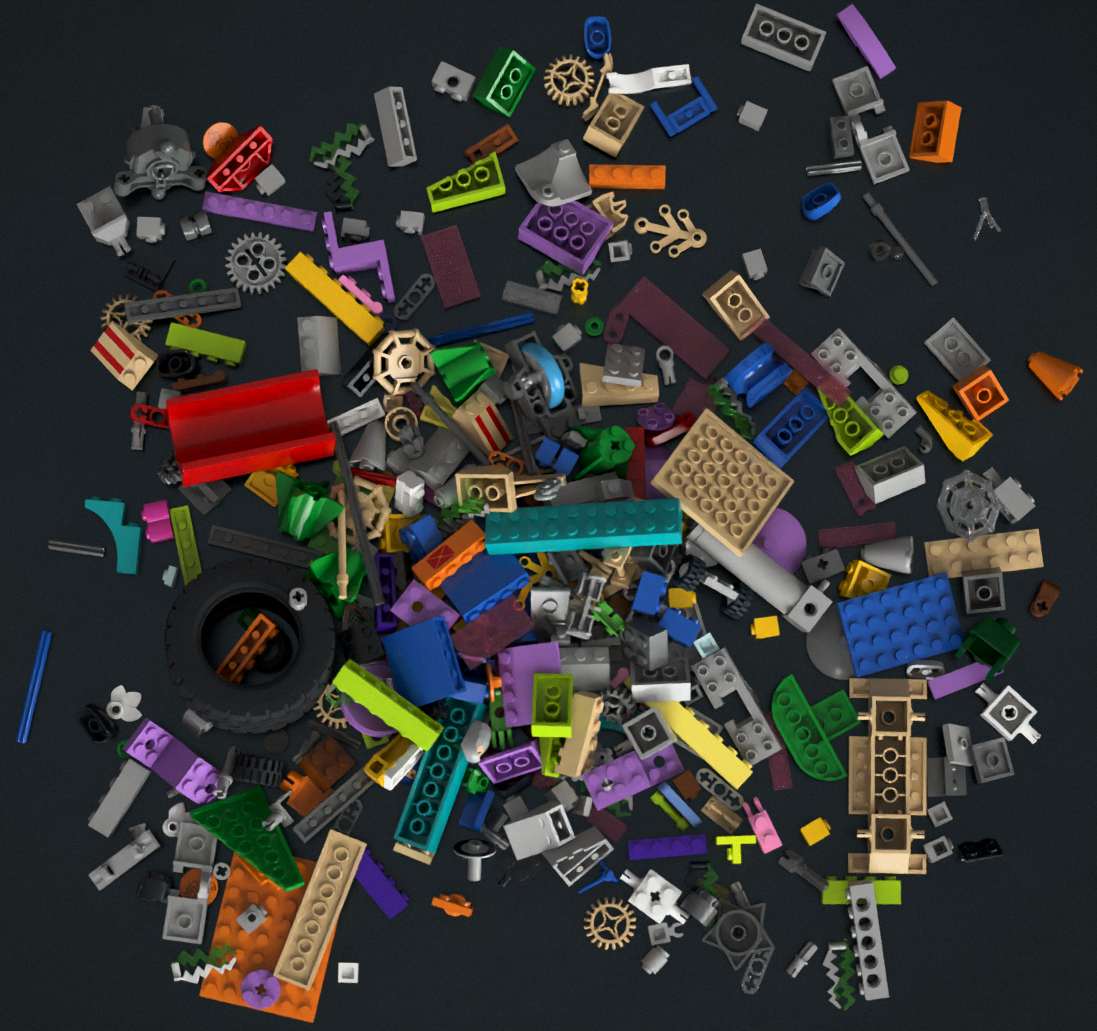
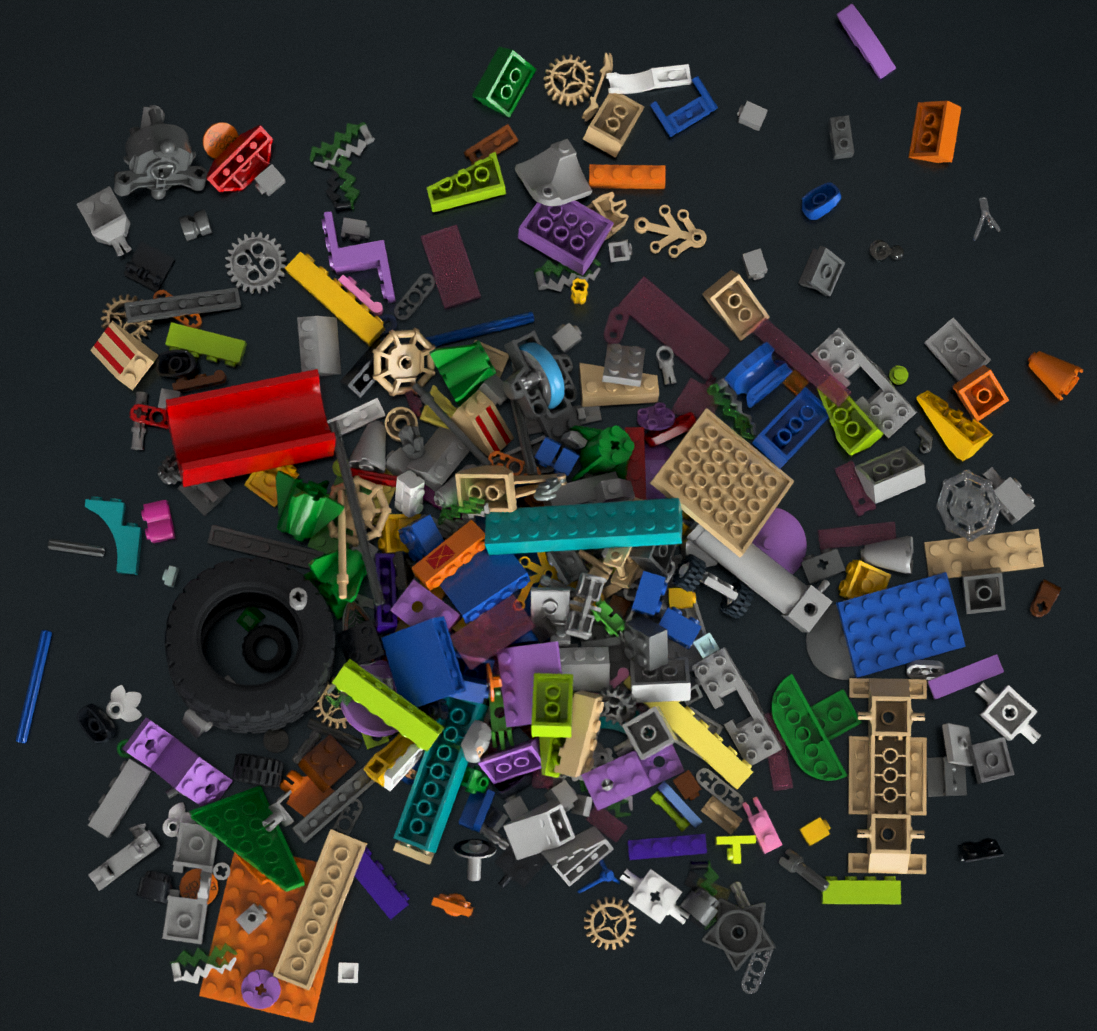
(150, 228): light grey brick -> none
(185, 543): lime plate -> none
(196, 282): green plate -> none
(225, 778): light grey pin -> none
(248, 647): orange brick -> none
(260, 211): medium lavender plate -> none
(391, 402): tan slope -> none
(395, 126): light grey brick -> none
(411, 222): light grey brick -> none
(446, 73): light grey brick -> none
(532, 297): clear plate -> none
(590, 331): green plate -> none
(597, 36): blue piece -> none
(654, 960): light grey brick -> none
(661, 933): light grey plate -> none
(765, 627): yellow brick -> none
(783, 37): light grey brick -> none
(801, 959): light grey axle -> none
(833, 167): dark grey axle -> none
(842, 981): piece -> none
(877, 210): dark grey bar -> none
(877, 988): light grey brick -> none
(882, 153): light grey plate -> none
(932, 855): light grey brick -> none
(939, 814): light grey plate -> none
(991, 643): dark green piece -> none

